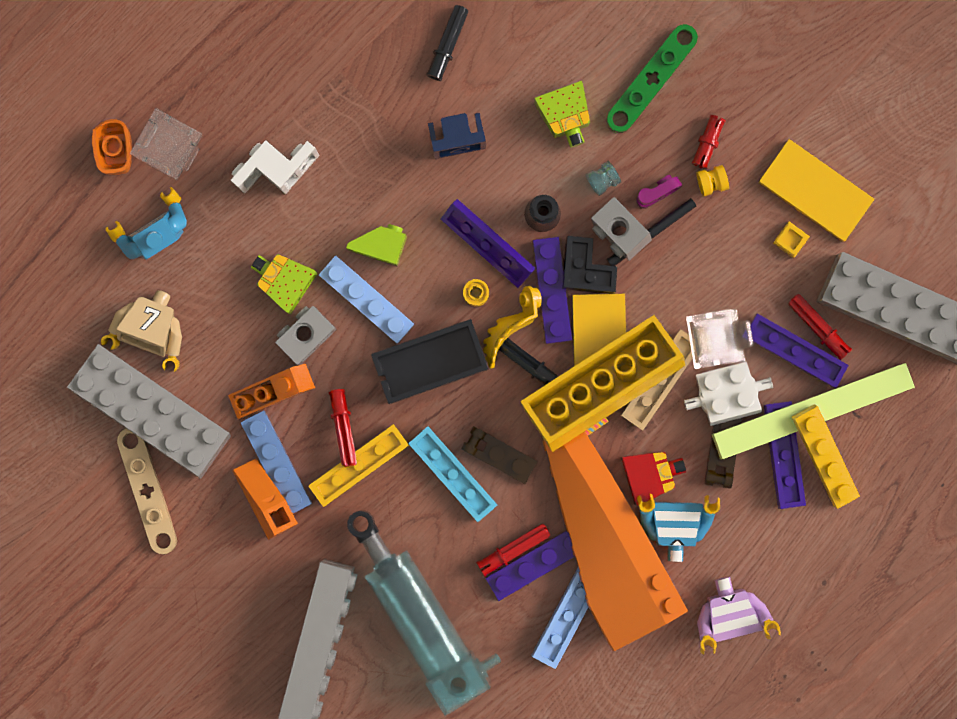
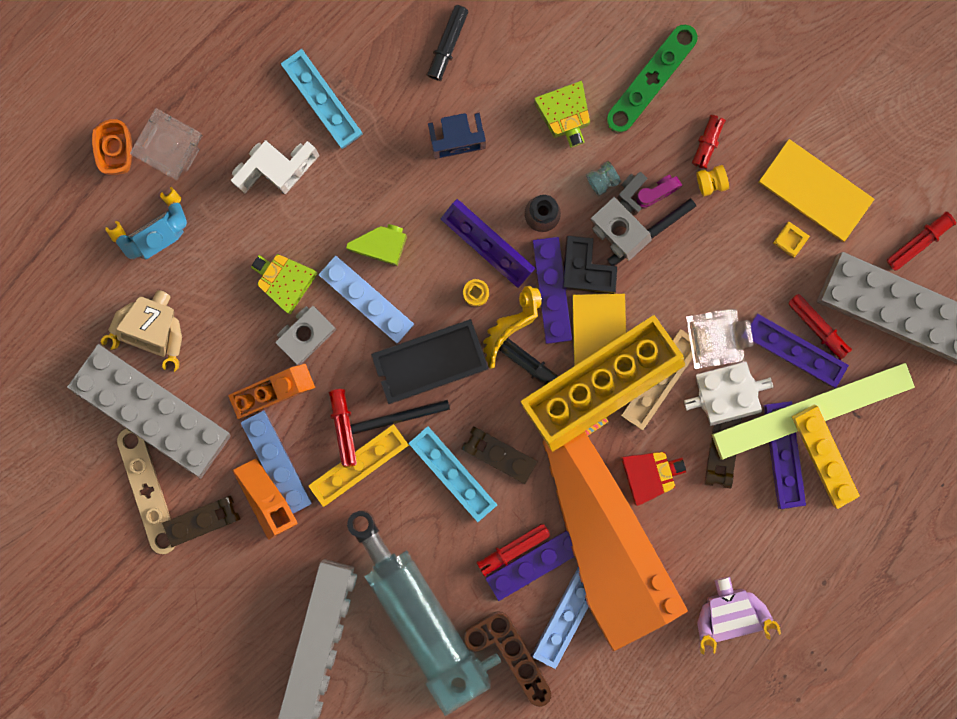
(200, 521): none -> dark brown plate
(321, 99): none -> medium azure plate
(400, 417): none -> black bar
(513, 660): none -> reddish brown beam
(631, 186): none -> dark grey bracket
(677, 523): torso -> none
(921, 241): none -> red axle

